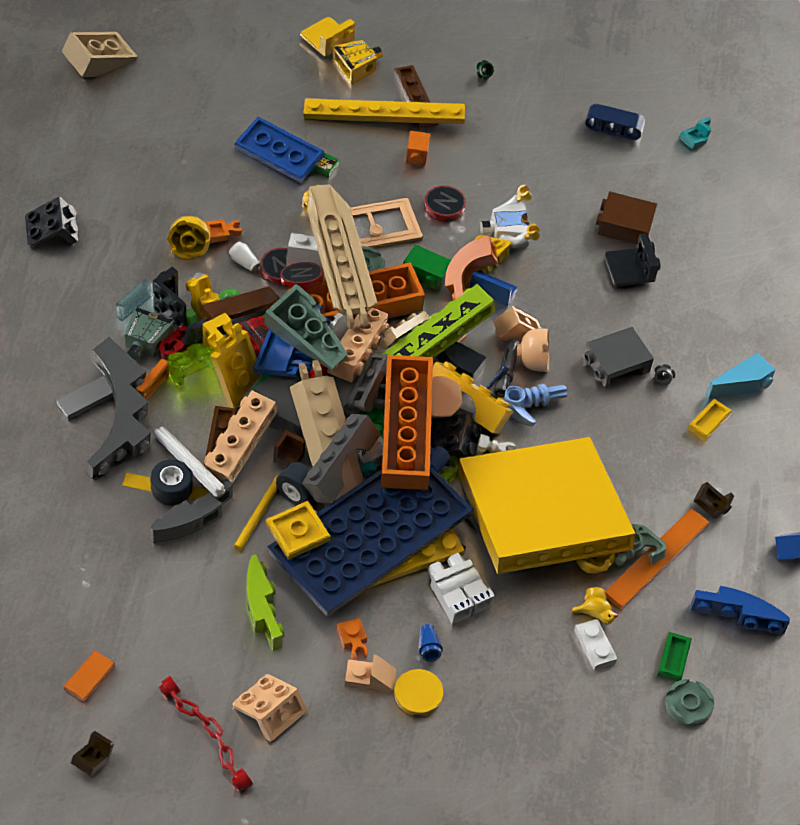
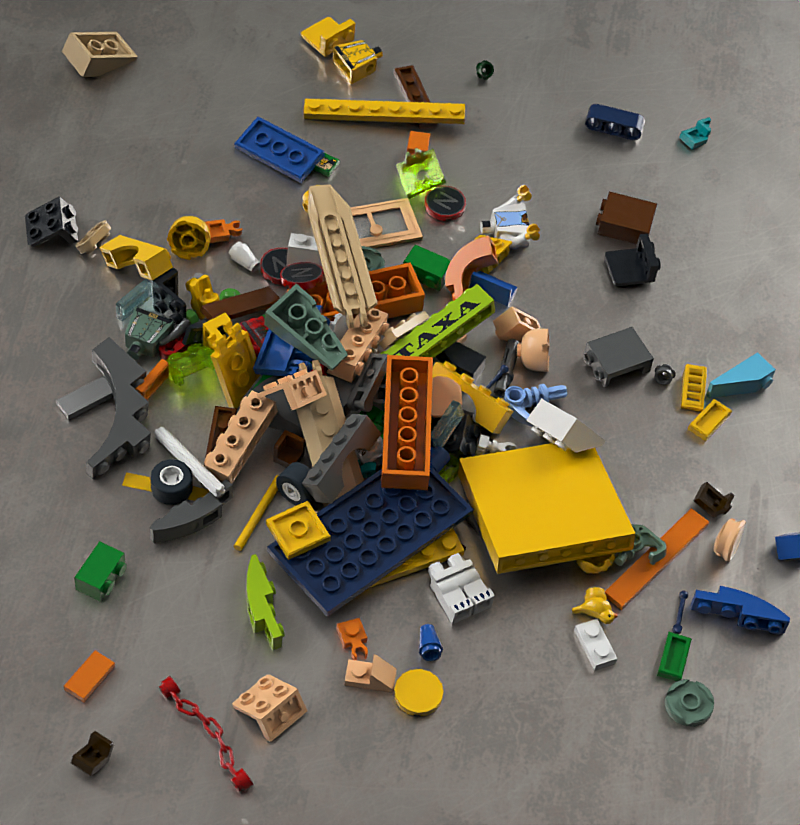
(96, 234): none -> tan plate
(100, 571): none -> green brick
(125, 251): none -> yellow arch
(177, 332): none -> dark grey helmet
(299, 390): none -> light nougat bracket
(416, 163): none -> clear neon green piece
(447, 424): none -> clear light blue tile
(562, 428): none -> white slope
(677, 628): none -> dark blue hinge
(693, 374): none -> yellow slope
(729, 539): none -> light nougat hat

